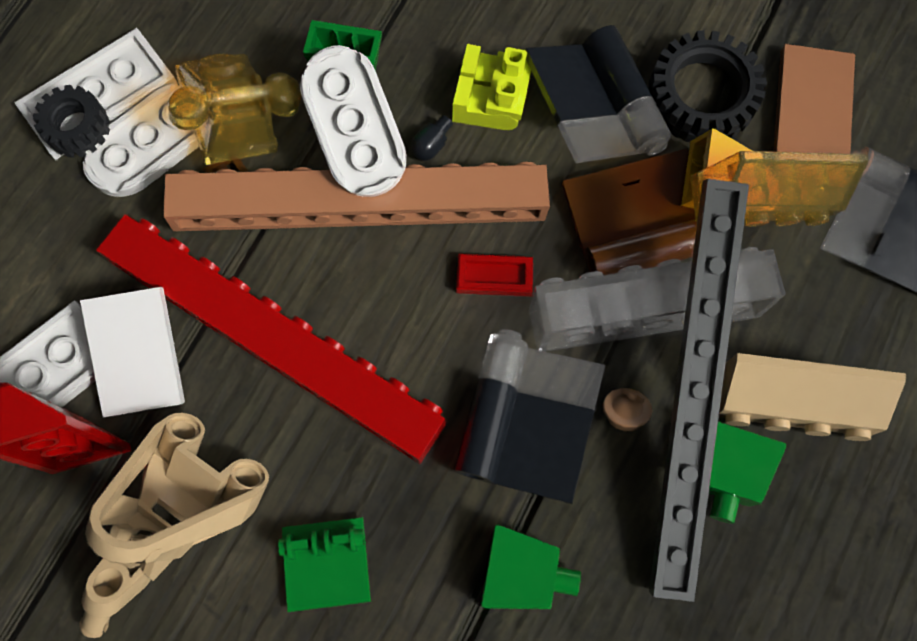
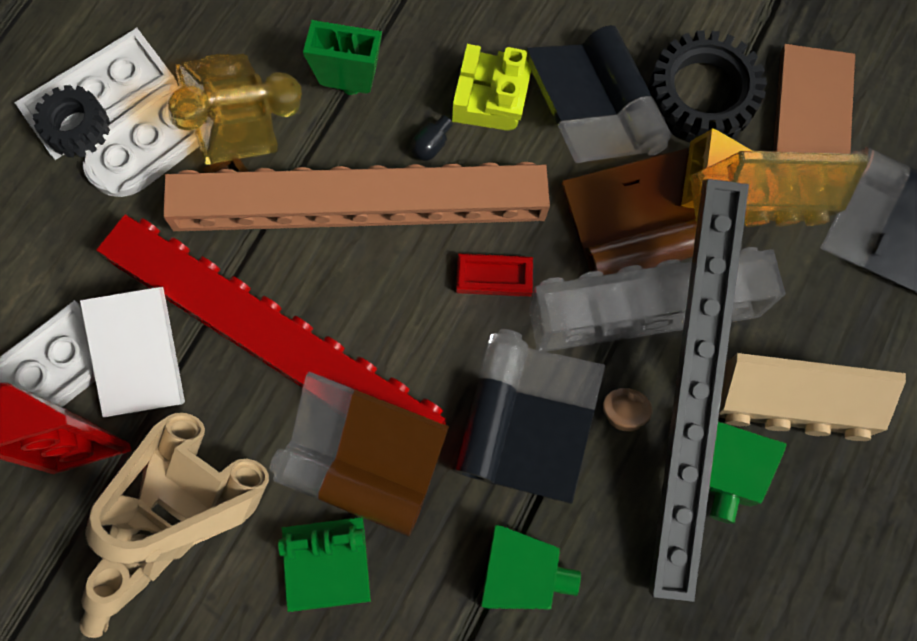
(353, 121): white tile -> none
(360, 454): none -> reddish brown door

